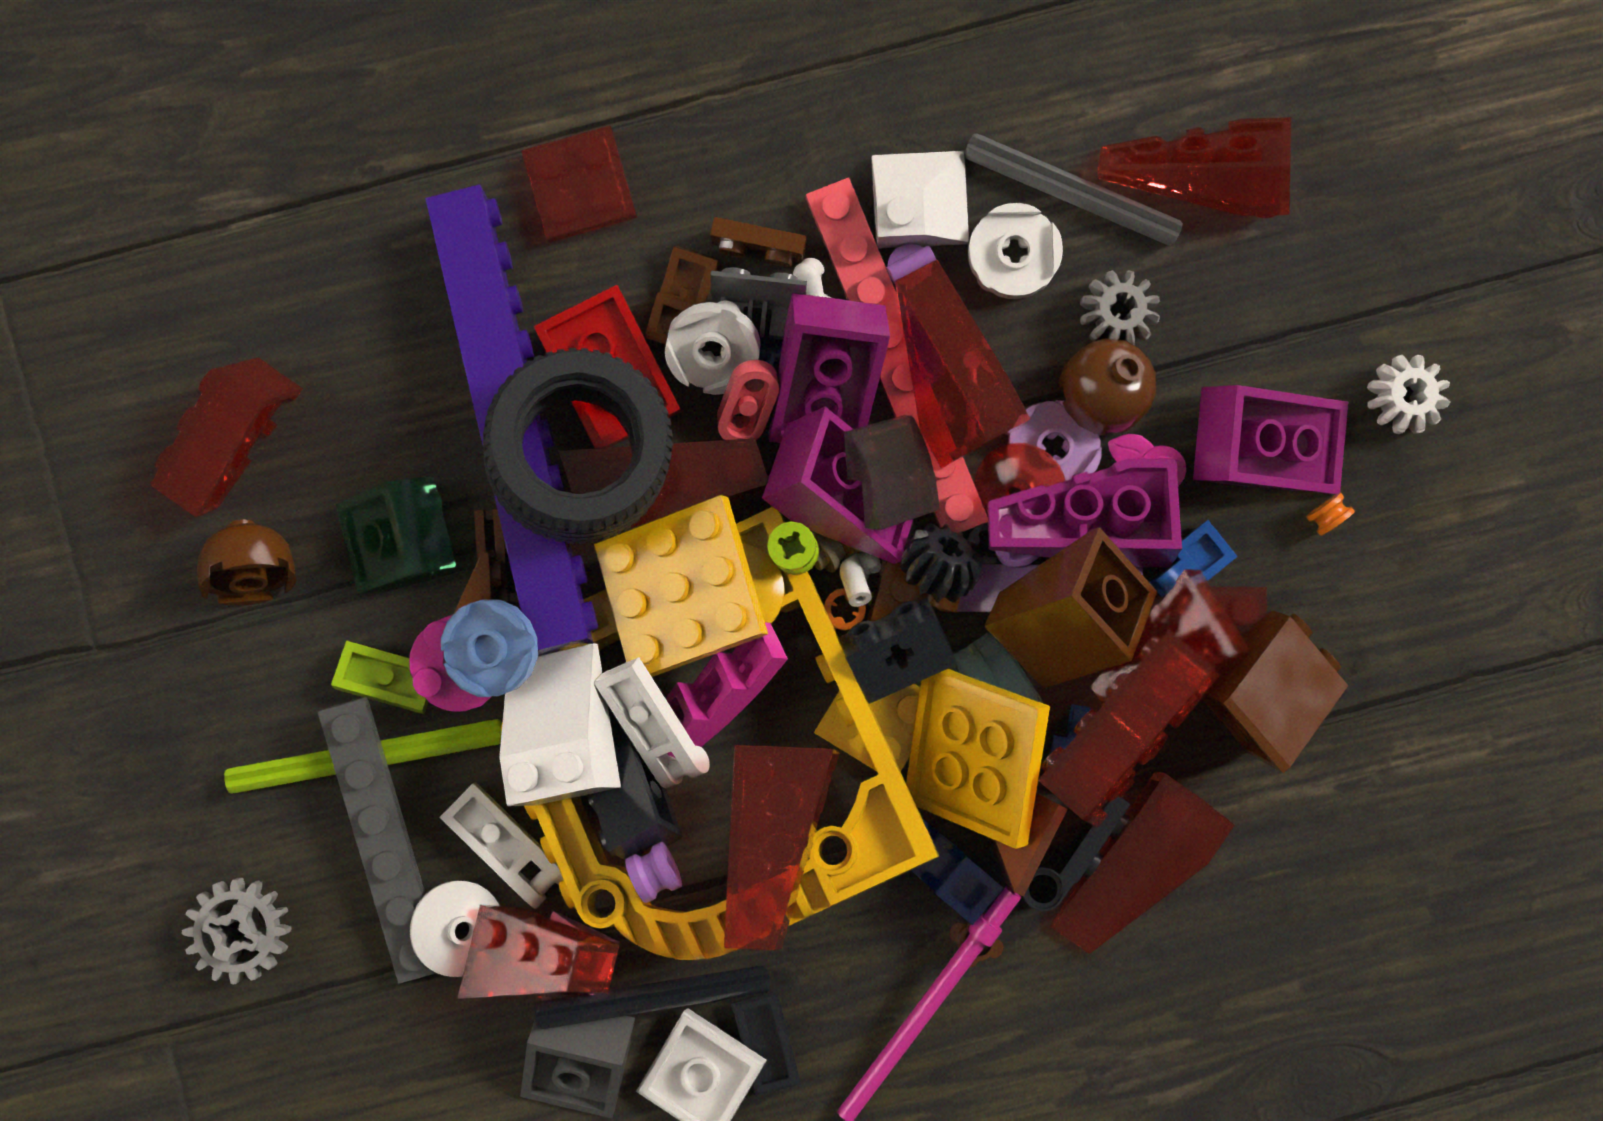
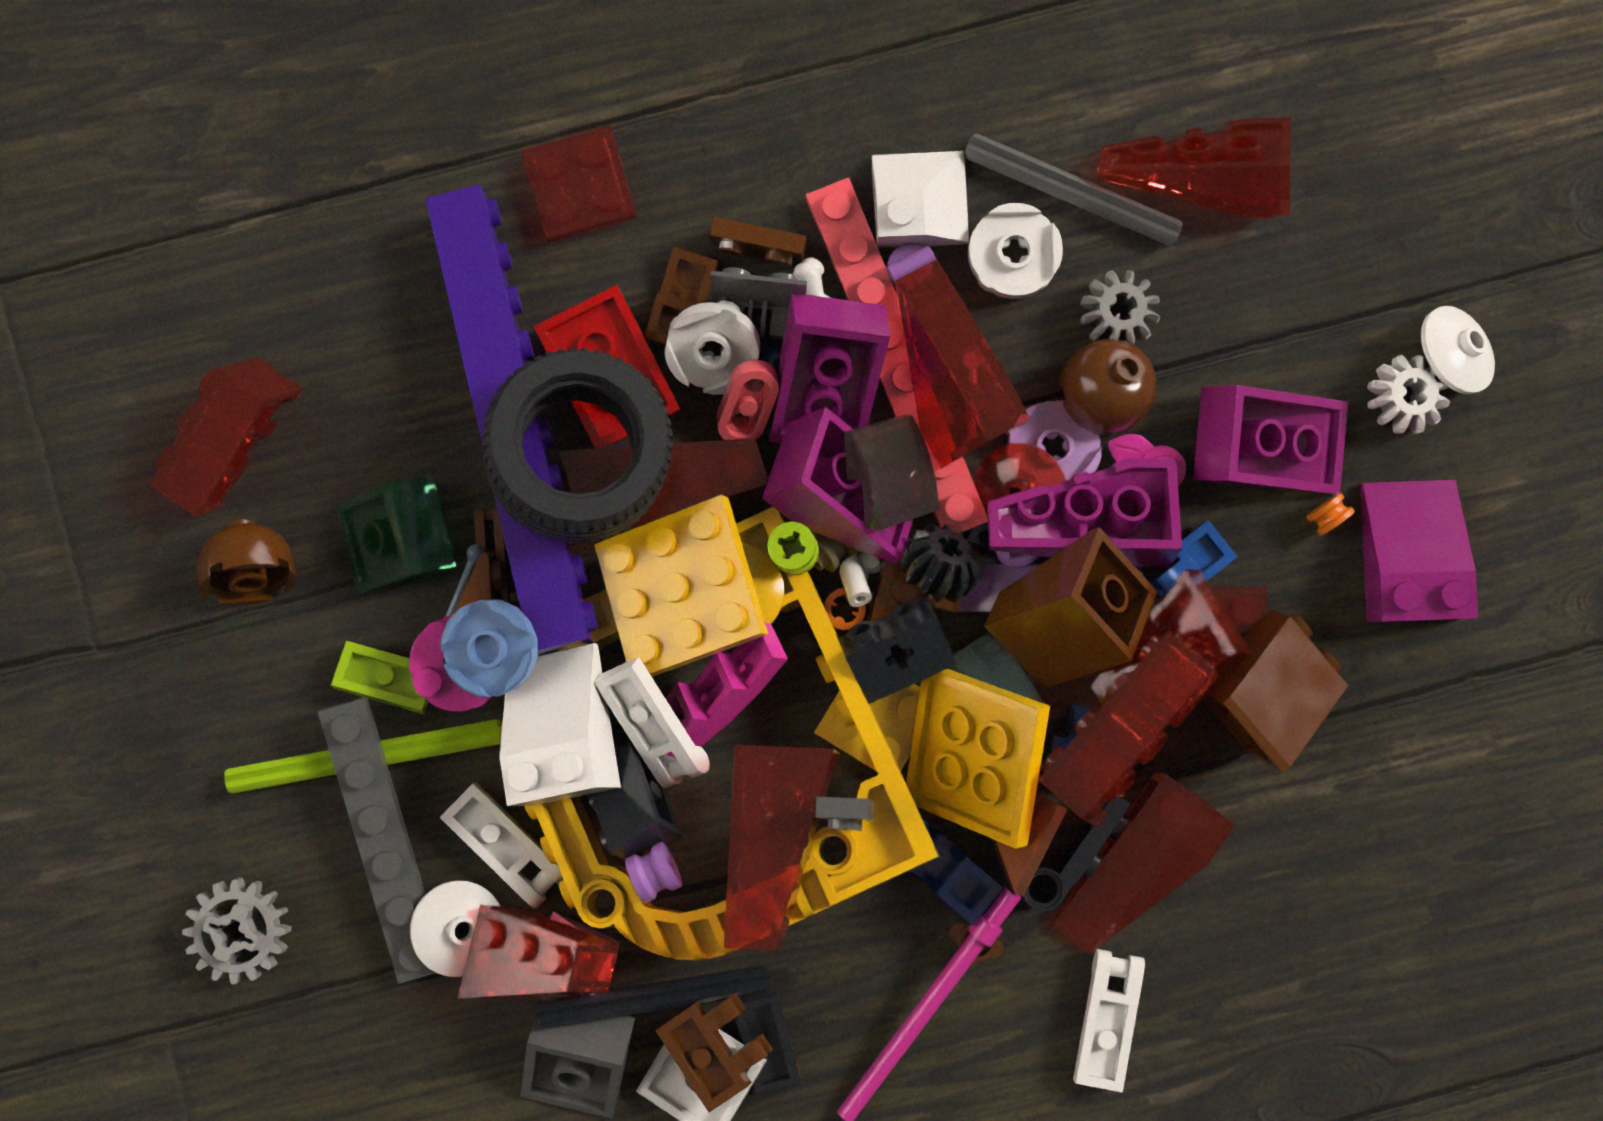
(473, 555): none -> sand blue hinge
(705, 1056): none -> reddish brown plate
(845, 812): none -> dark grey plate
(1109, 1022): none -> white plate
(1416, 553): none -> magenta slope
(1457, 350): none -> white dish

